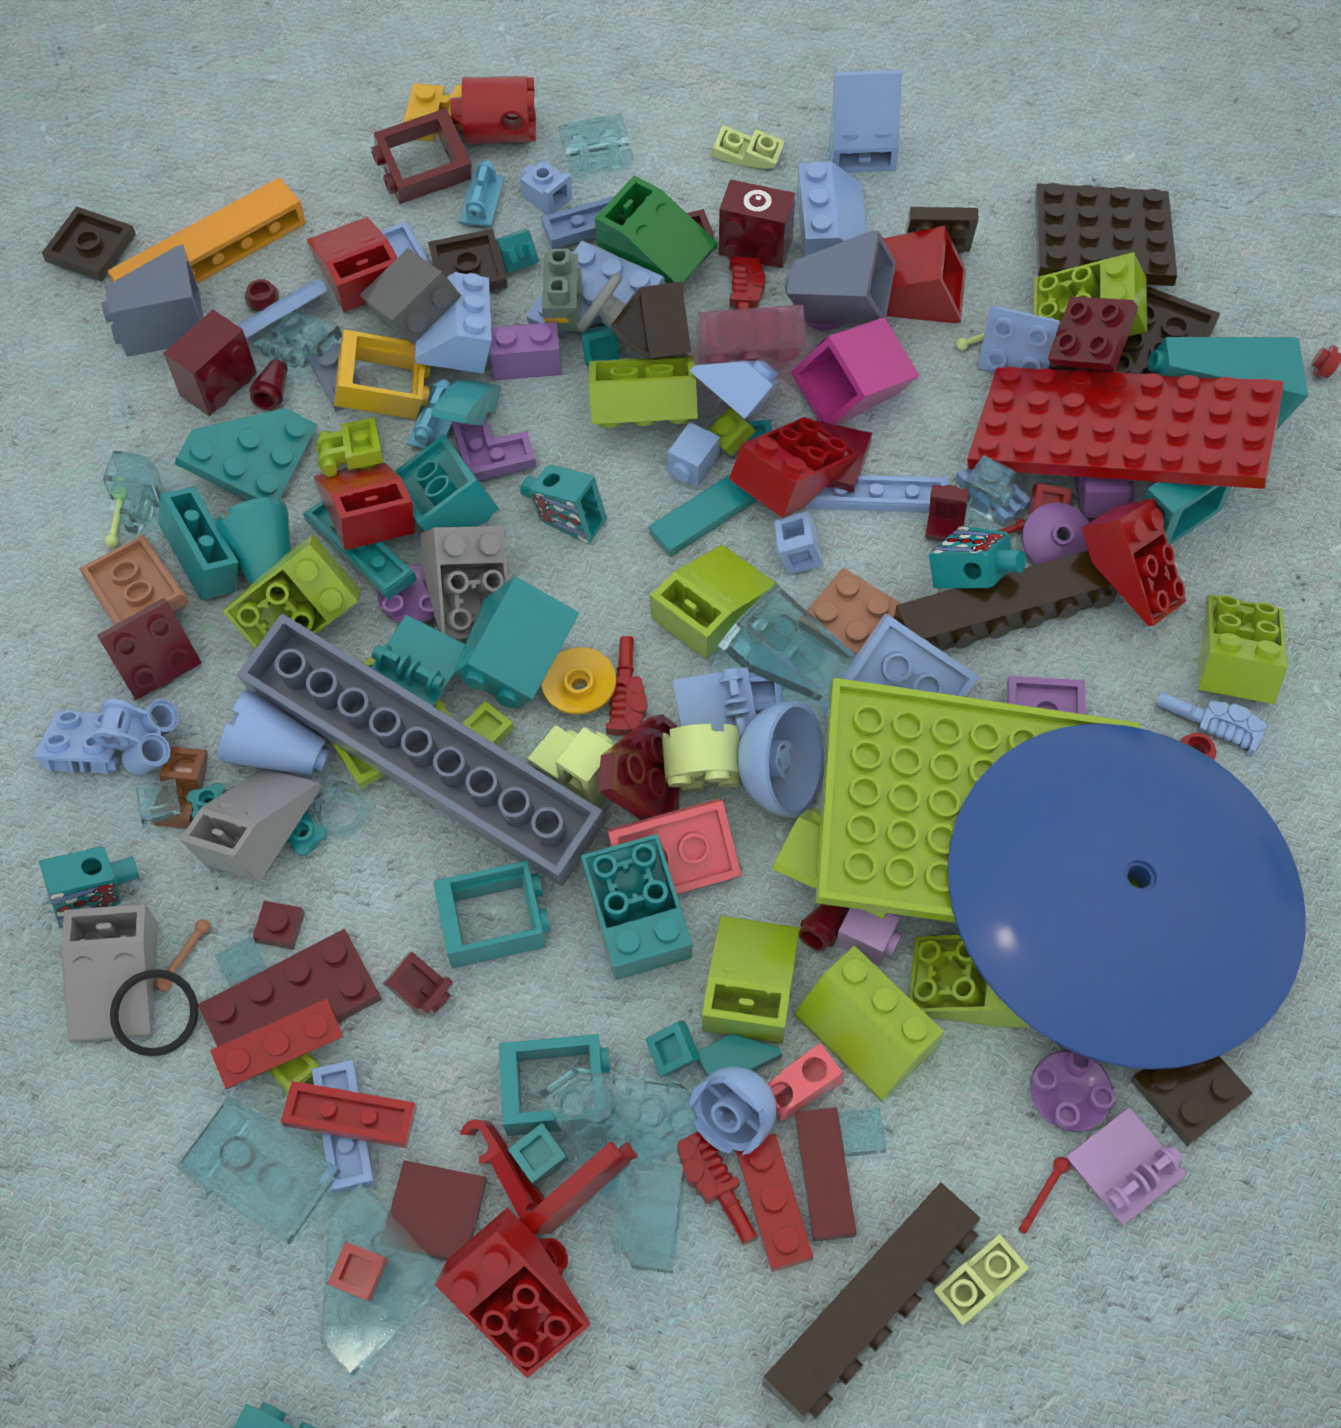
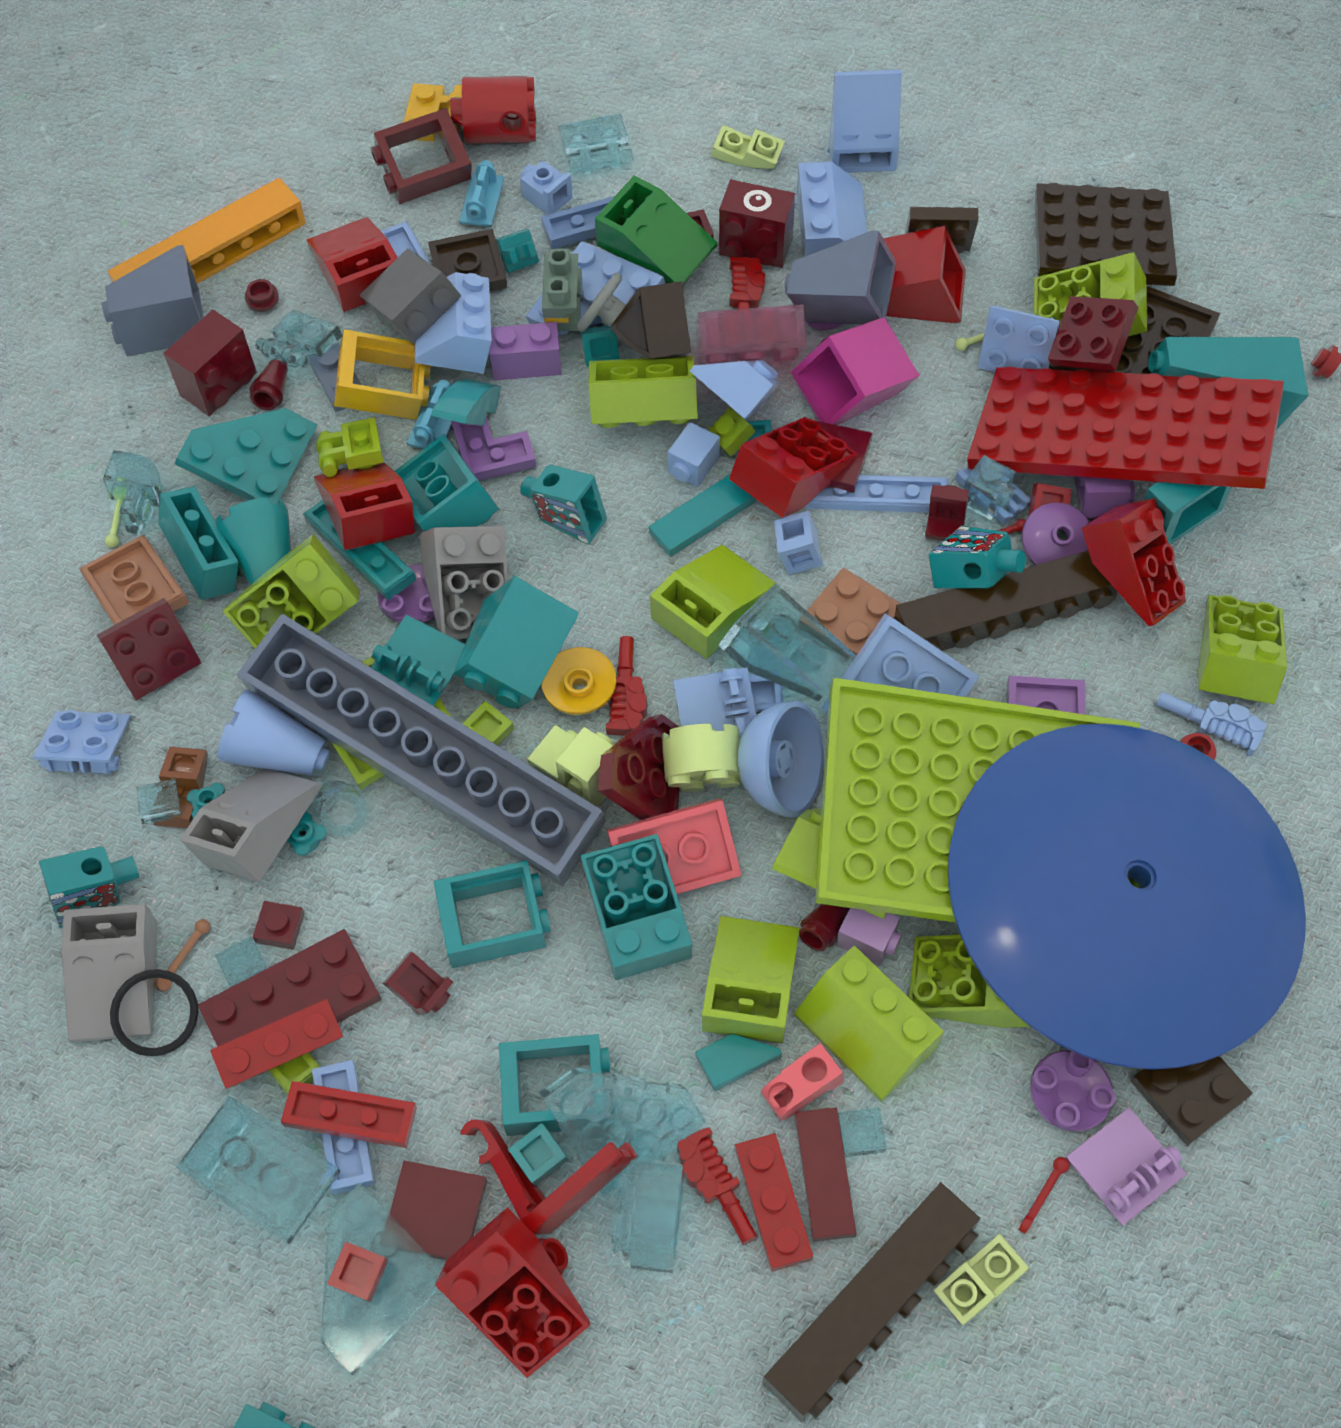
(88, 243): dark brown plate -> none
(133, 730): light blue piece -> none
(282, 307): light blue tile -> none
(672, 1049): teal plate -> none
(734, 1109): light blue cylinder -> none

